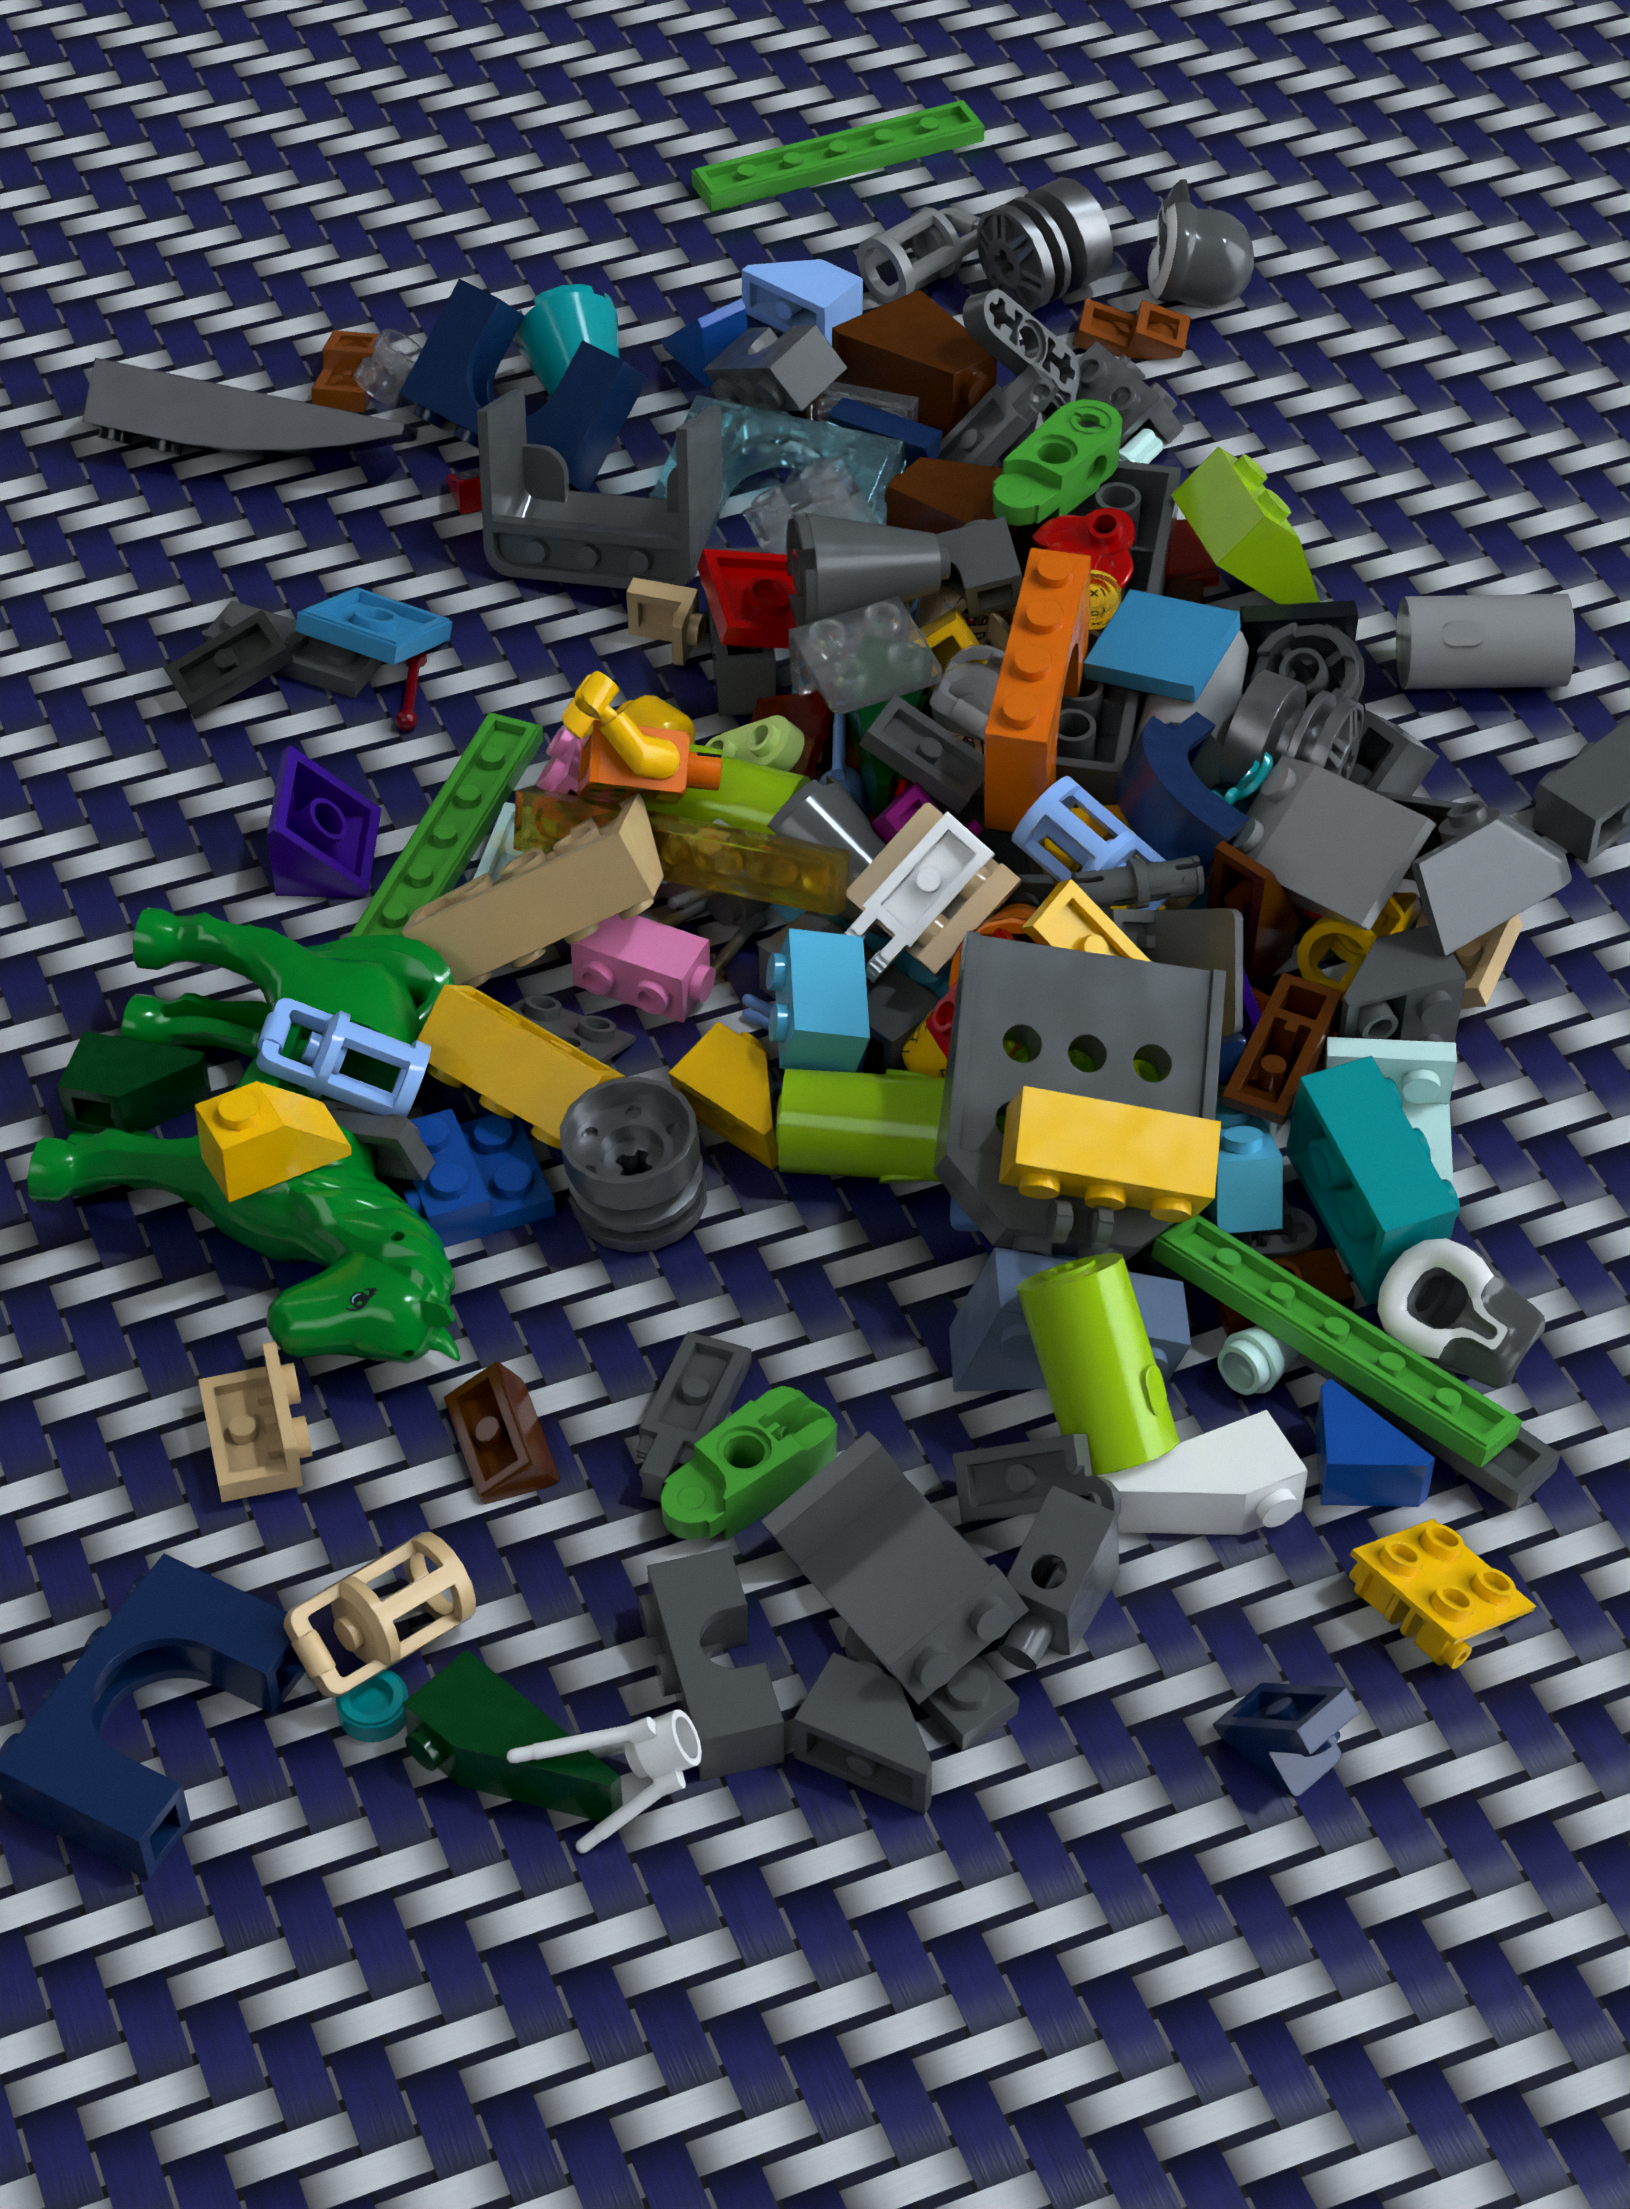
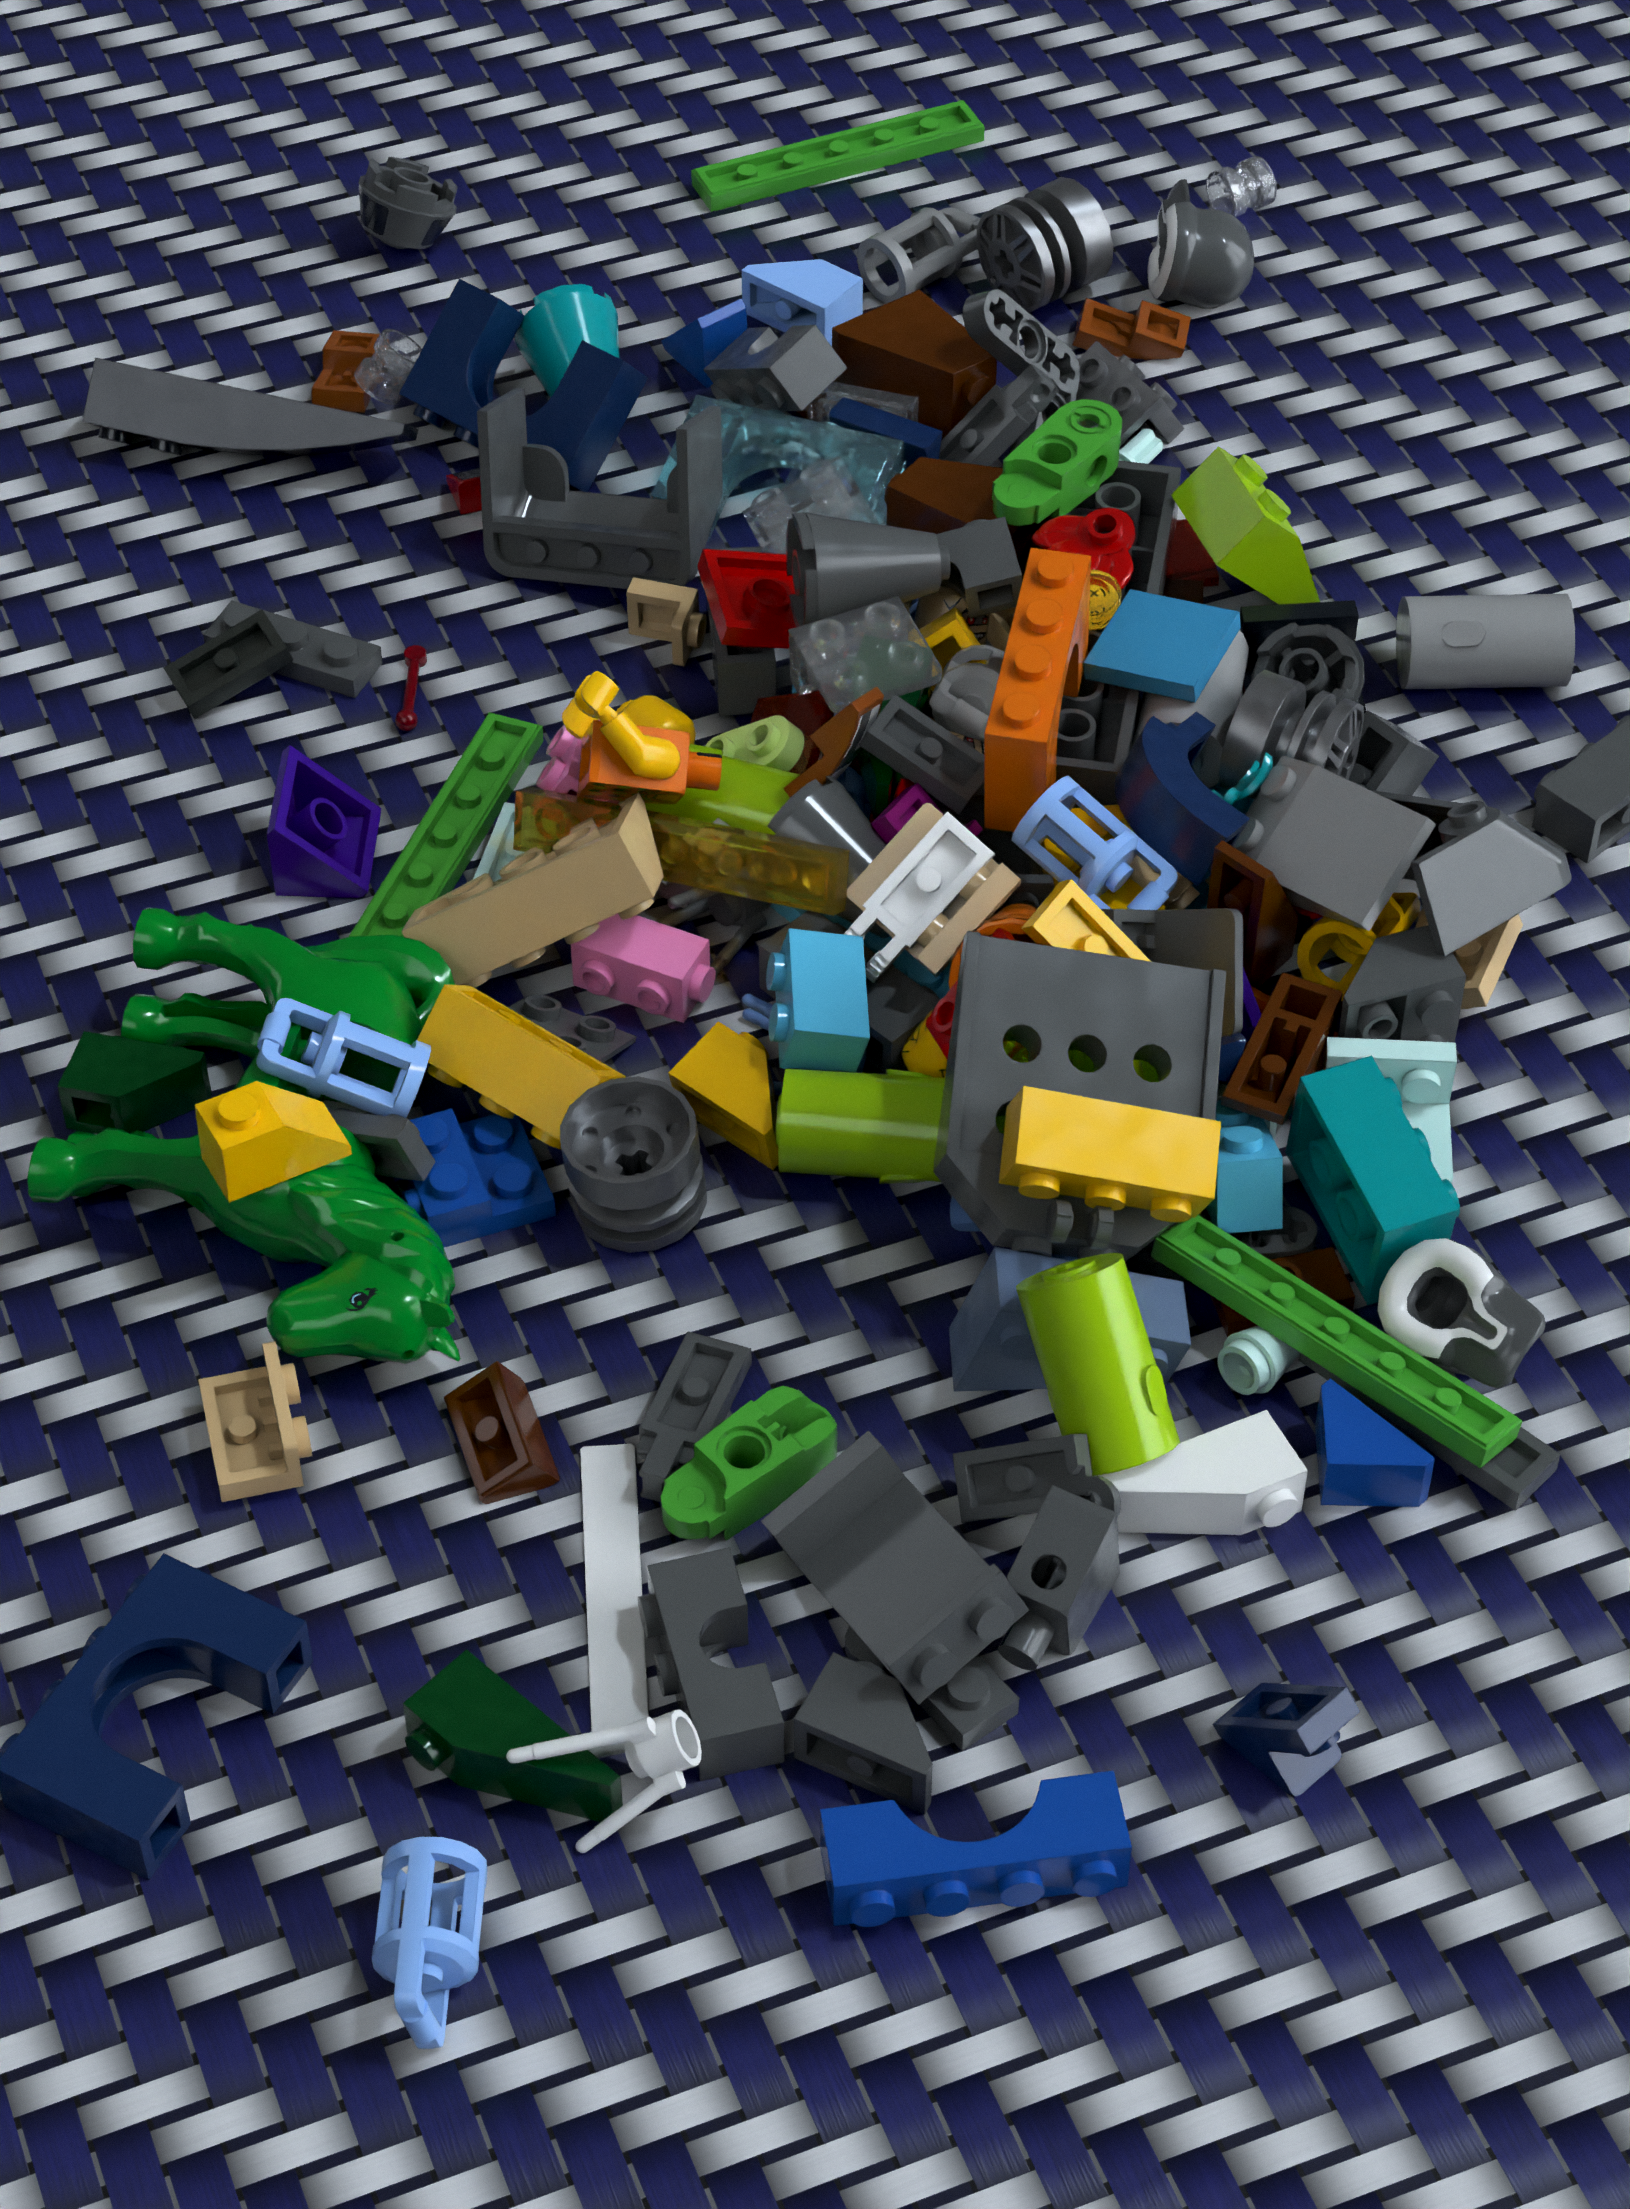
(366, 1622): tan piece -> none
(374, 625): dark azure tile -> none
(374, 1708): teal tile -> none
(405, 204): none -> dark grey cone
(425, 1956): none -> light blue piece
(613, 1586): none -> white sticker
(840, 740): none -> dark orange slope
(891, 1868): none -> blue arch
(1142, 882): dark grey pin -> none
(1246, 186): none -> clear wheel
(1436, 1589): yellow hinge -> none

